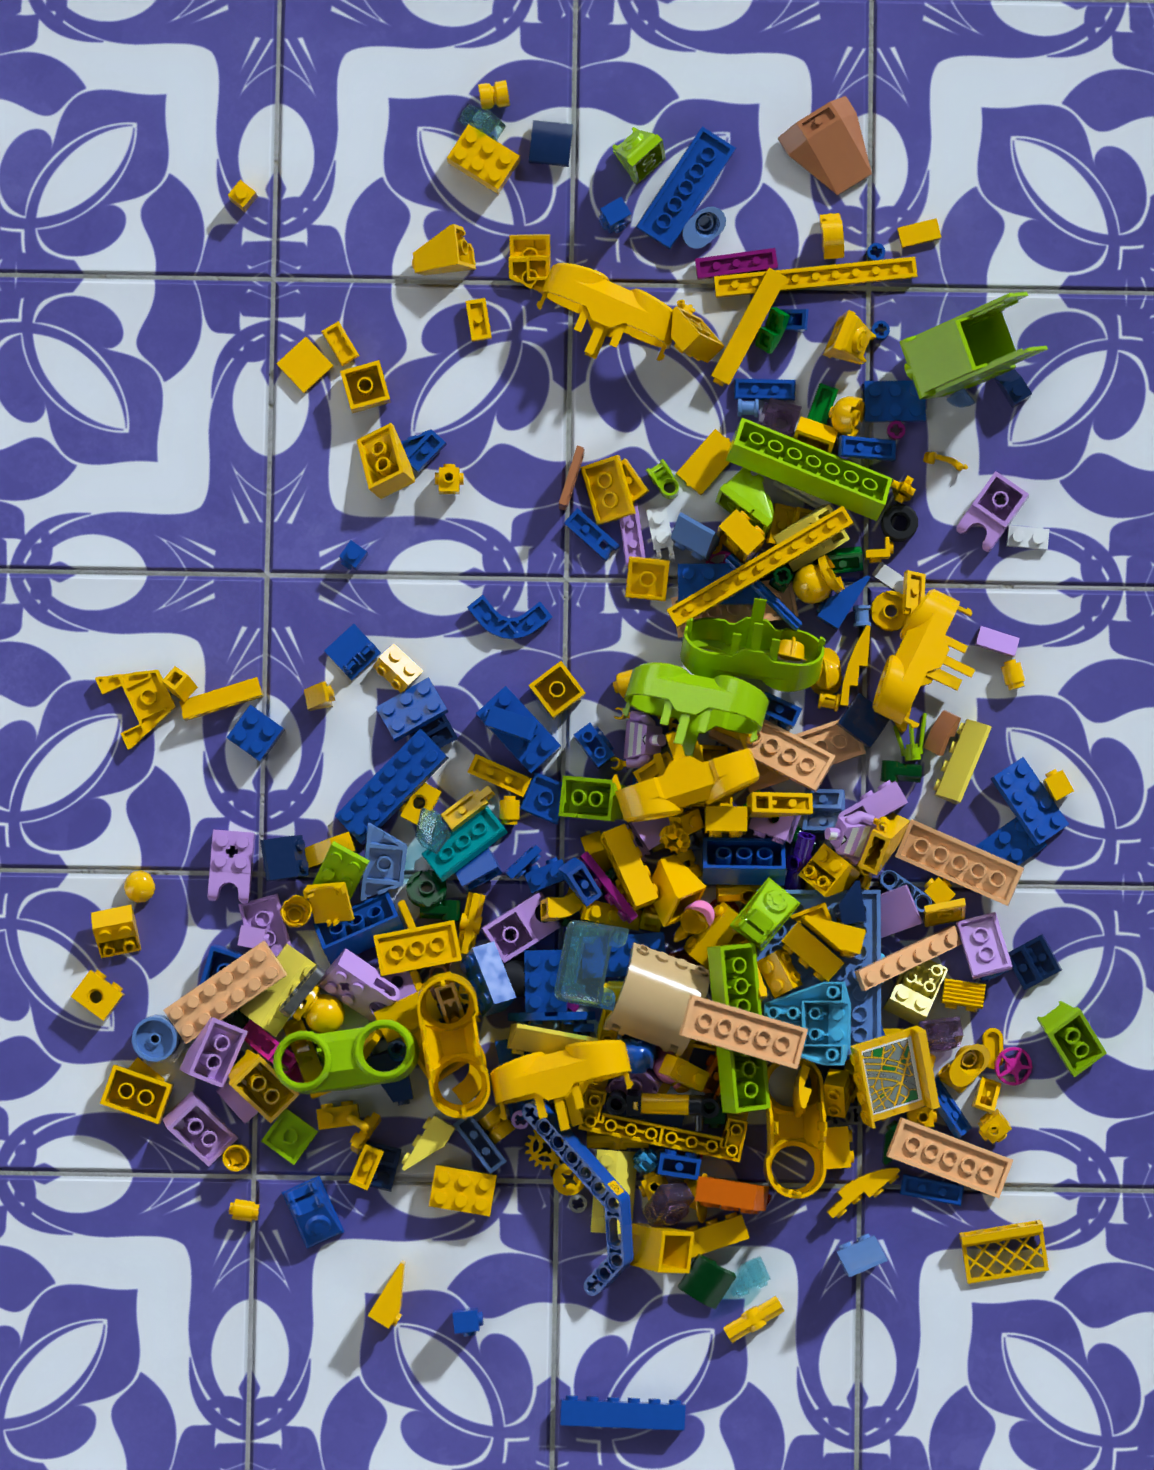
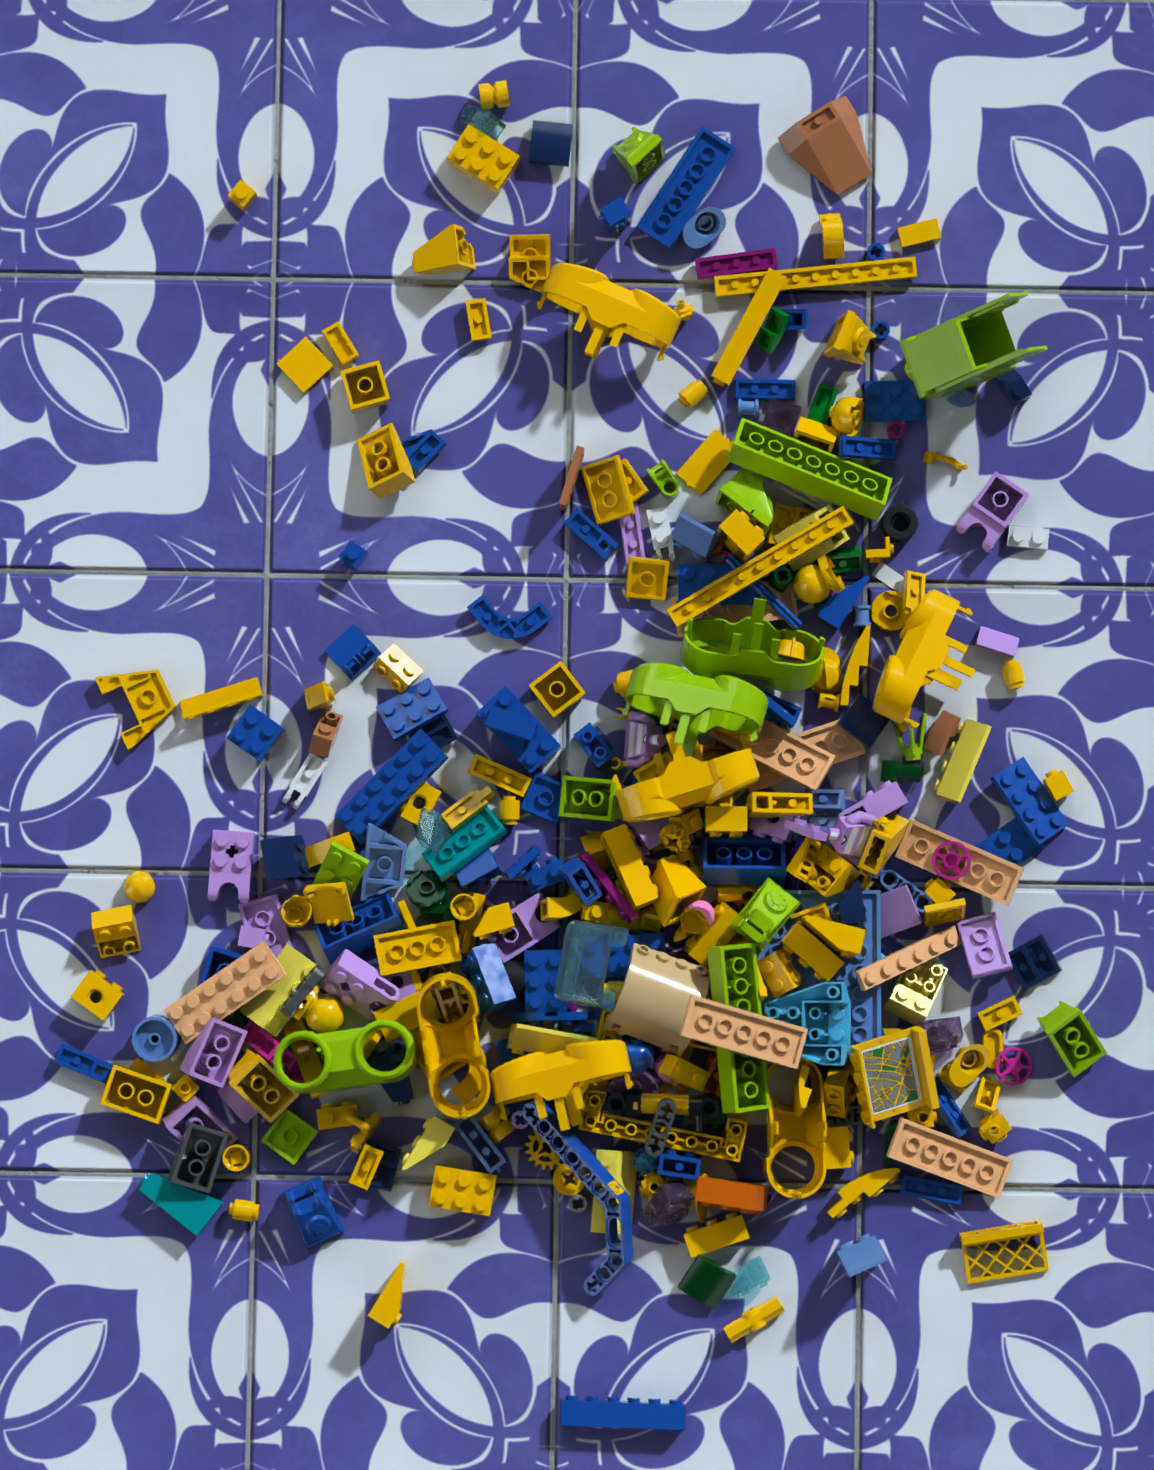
(83, 1063): none -> blue plate
(179, 684): yellow brick -> none
(183, 1203): none -> teal slope
(185, 1087): none -> yellow bracket
(198, 1157): none -> dark grey slope
(306, 778): none -> white hinge
(325, 733): none -> nougat slope
(452, 486): yellow brick -> none
(463, 907): none -> yellow wheel
(467, 1321): blue brick -> none
(494, 919): none -> yellow slope
(597, 1140): yellow piece -> none
(662, 1248): yellow slope -> none
(670, 1115): none -> flat silver beam
(692, 394): none -> yellow brick
(694, 336): yellow slope -> none
(780, 712): none -> blue tile
(802, 864): none -> yellow slope
(809, 830): none -> lavender wing
(903, 490): yellow rock -> none
(951, 860): none -> dark pink wheel
(963, 993): yellow brick -> none
(999, 1013): none -> yellow plate

